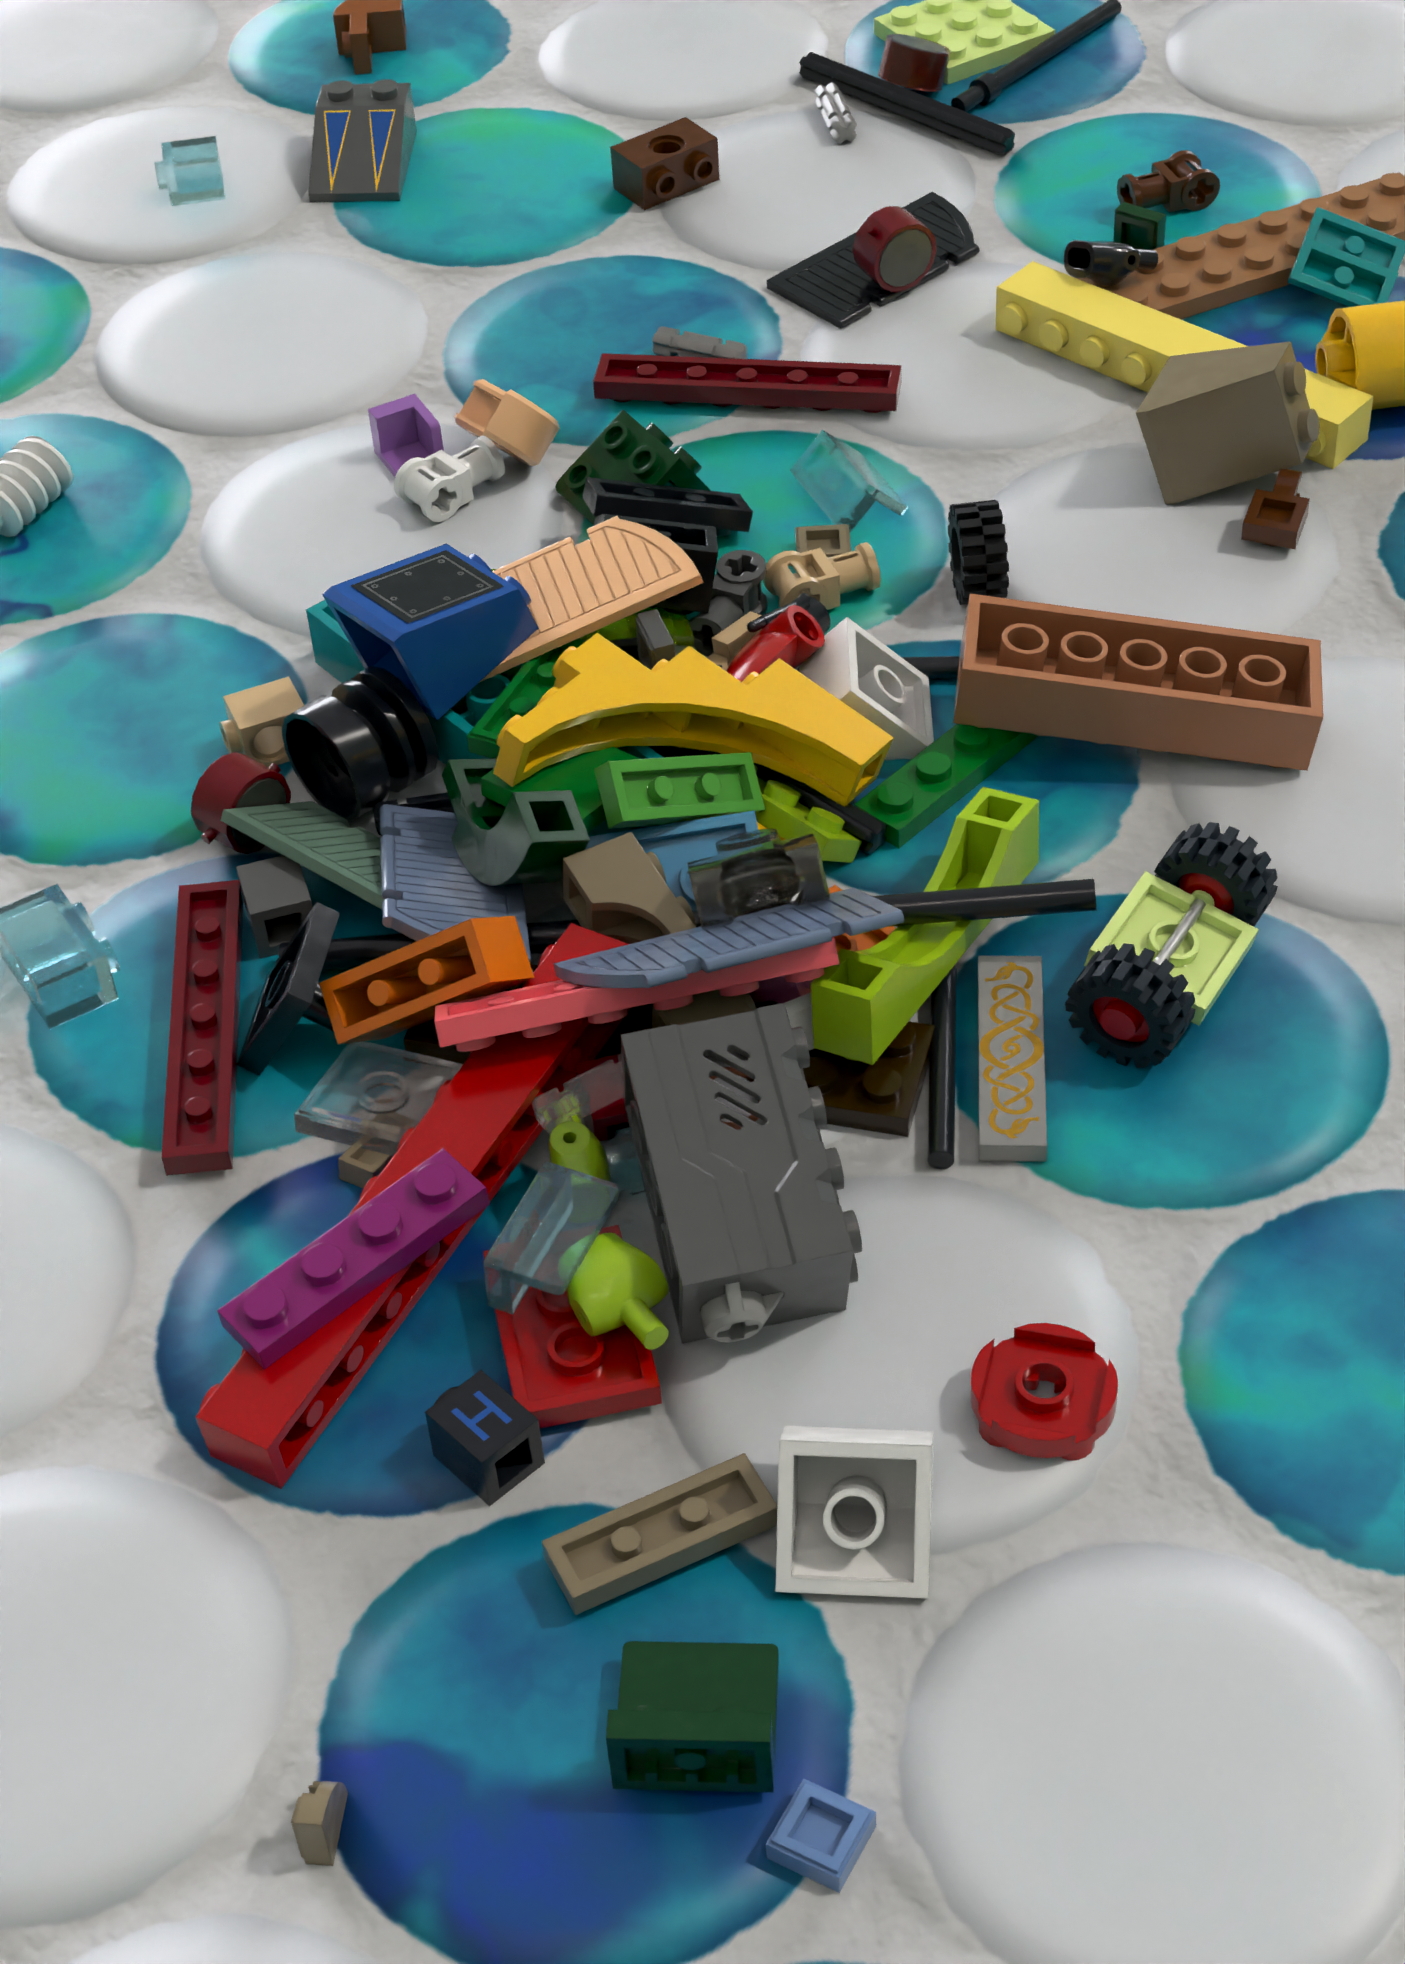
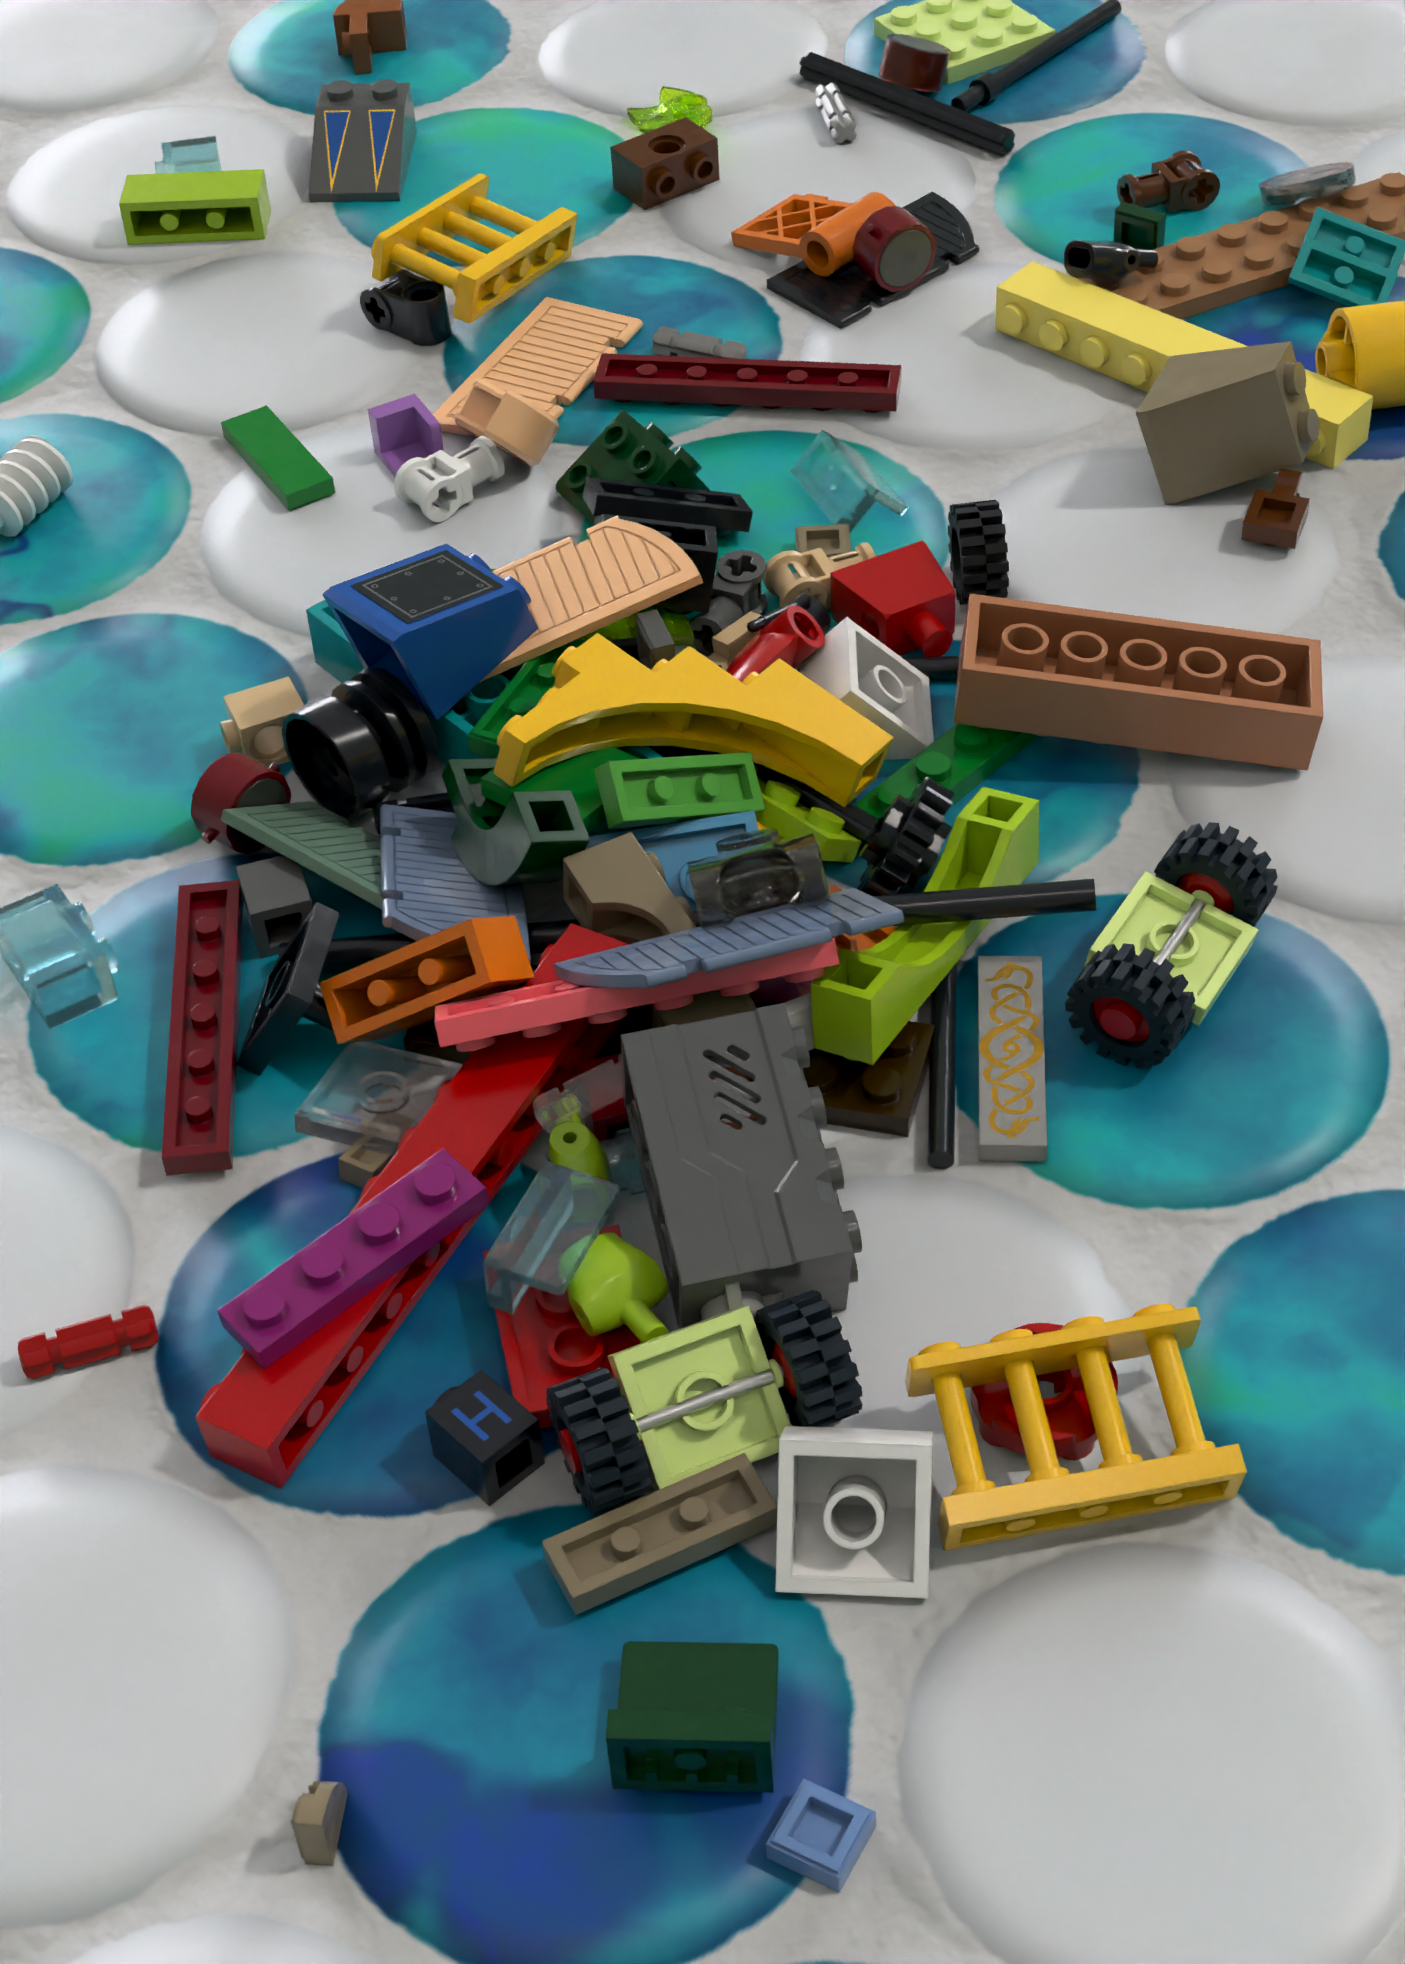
(87, 1341): none -> red axle
(195, 206): none -> lime brick
(278, 458): none -> green tile
(409, 308): none -> black piece
(488, 276): none -> yellow fence
(547, 357): none -> light nougat piece
(673, 106): none -> clear neon green plate
(703, 1398): none -> plate
(811, 229): none -> orange piece
(898, 600): none -> red torso
(906, 839): none -> black gear
(1050, 1495): none -> yellow fence
(1307, 182): none -> clear smoke tile

